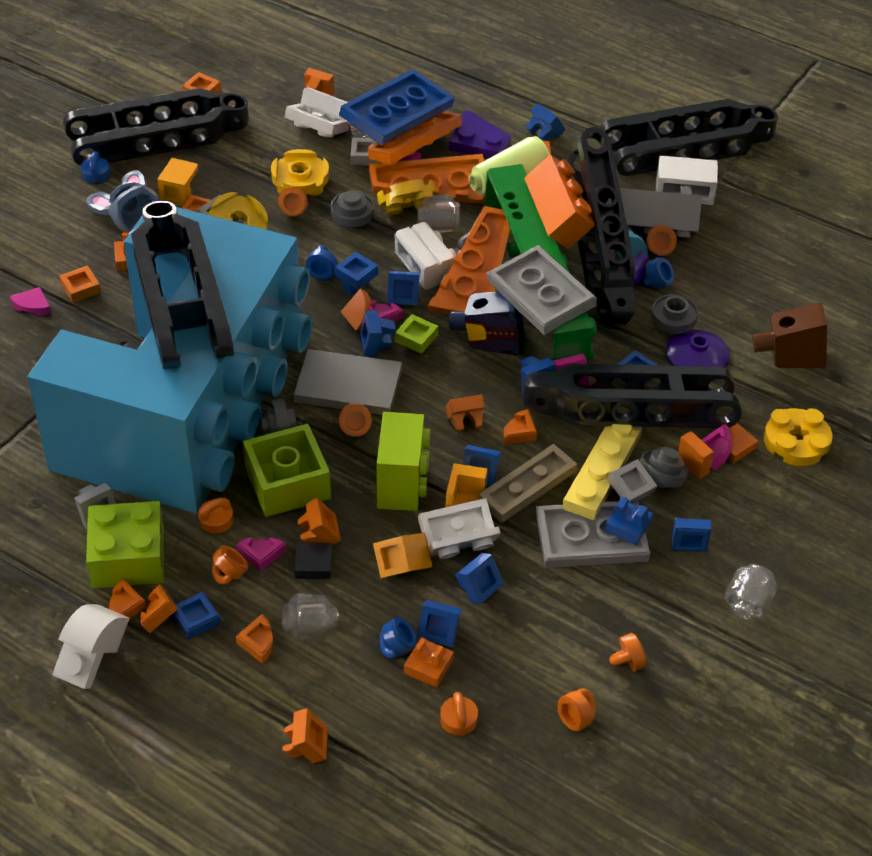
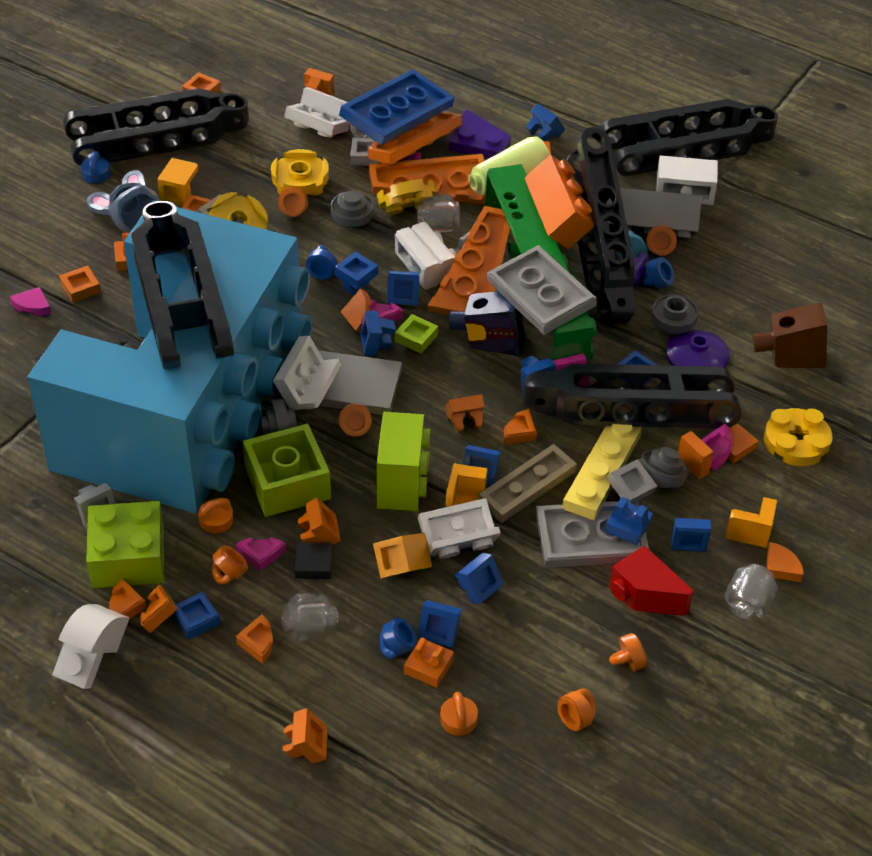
(305, 375): none -> white bracket
(649, 585): none -> red slope
(751, 527): none -> light orange panel
(783, 563): none -> orange tile

